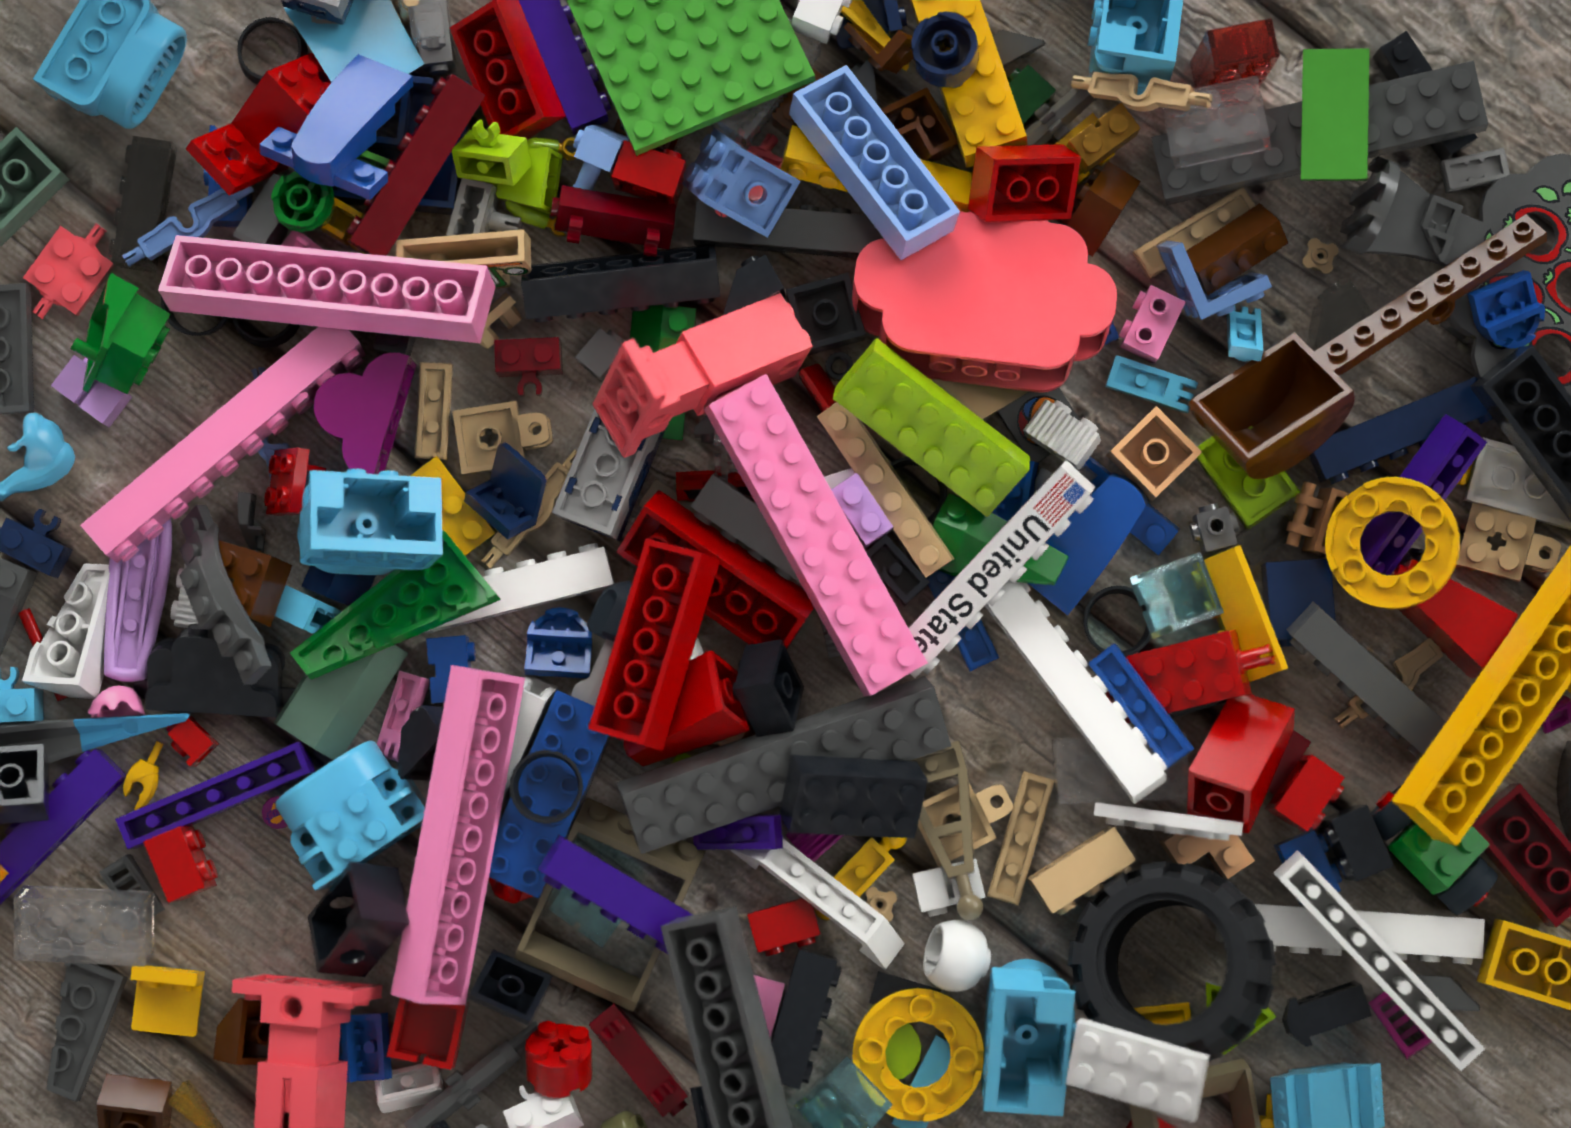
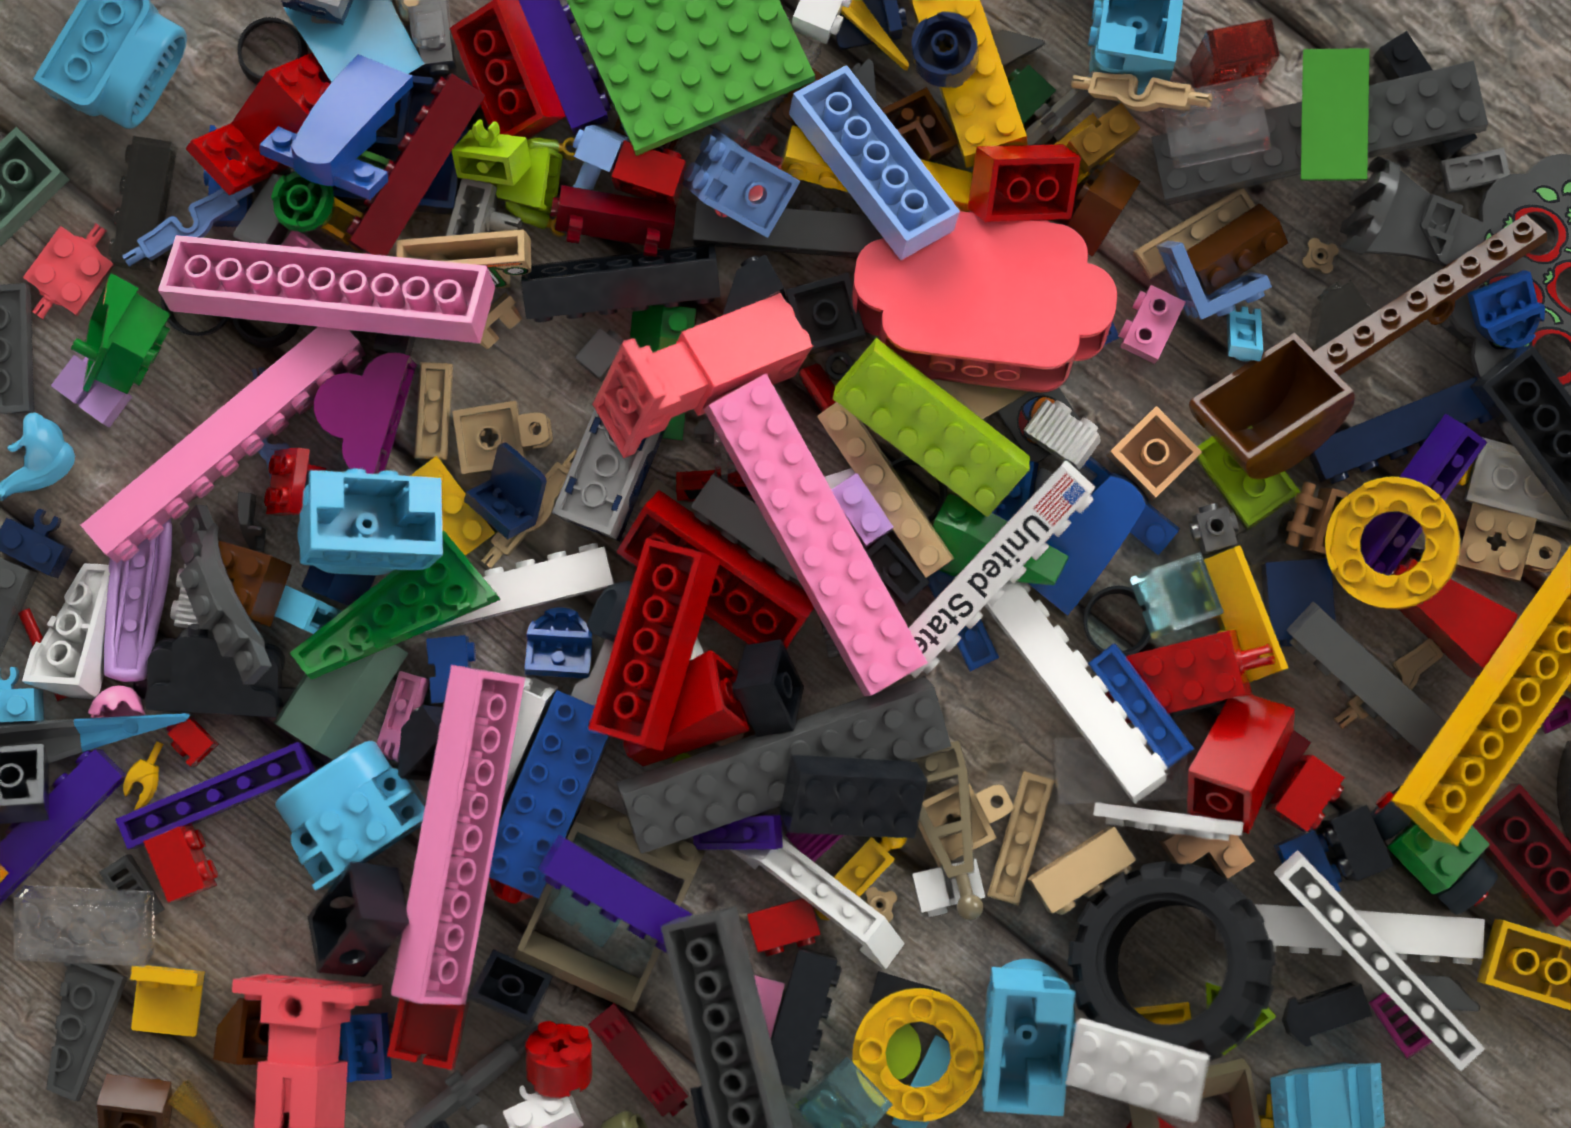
(271, 815): magenta tile -> none
(408, 1087): white slope -> none
(514, 786): black tyre -> none
(528, 359): dark red brick -> none
(892, 57): reddish brown bracket -> none
(956, 956): white wheel -> none
(1150, 383): medium azure hinge -> none

